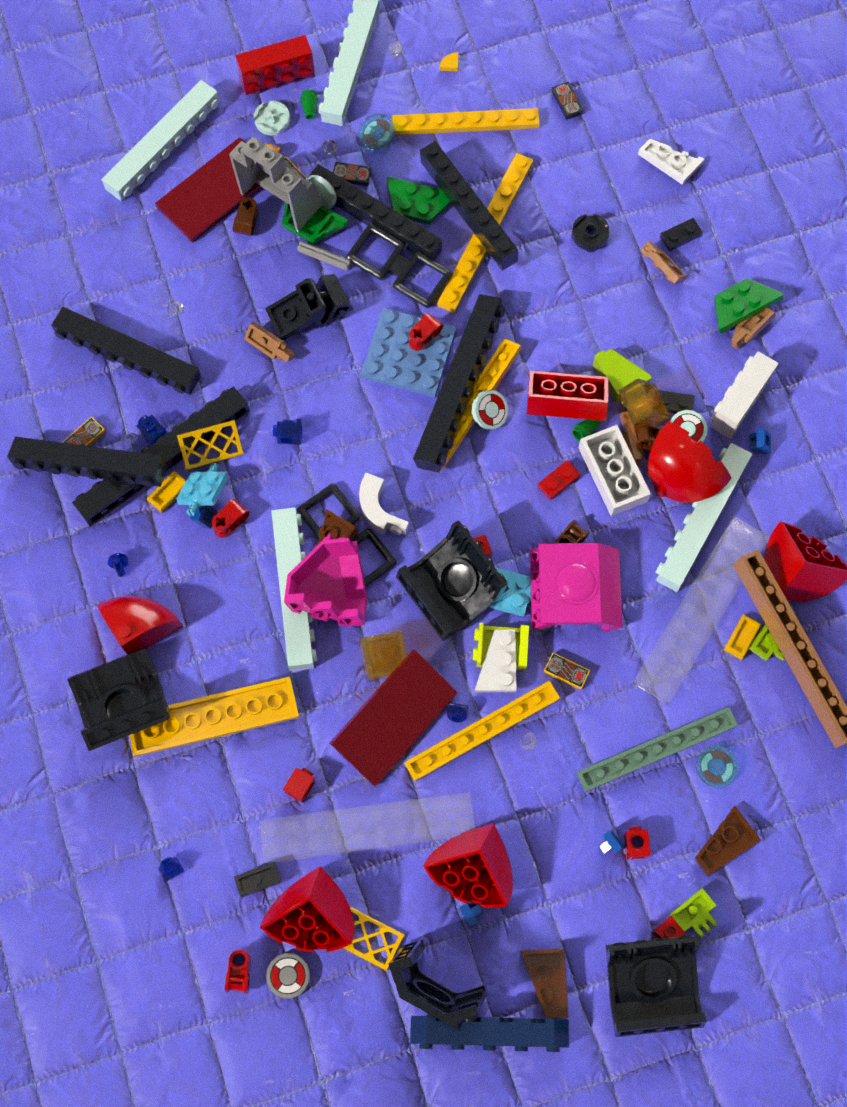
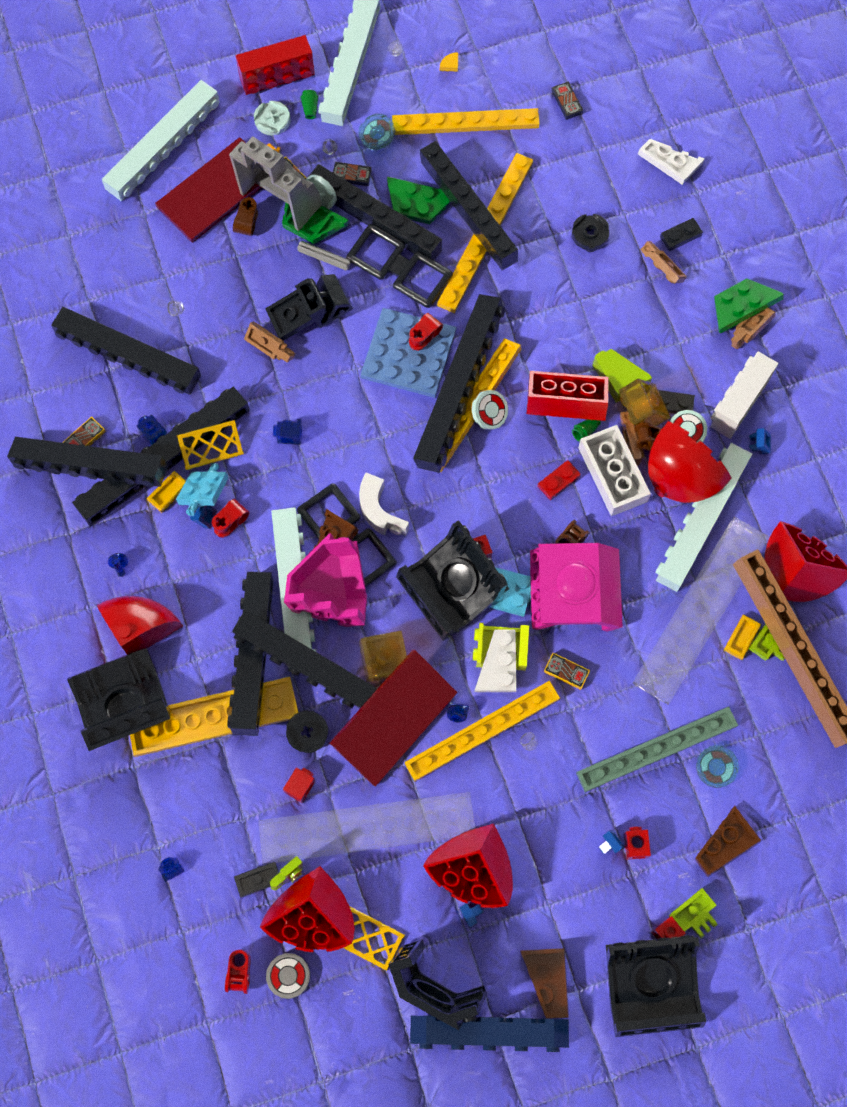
(250, 664): none -> black brick
(288, 873): none -> lime hinge
(295, 727): none -> black plate
(302, 660): none -> black brick

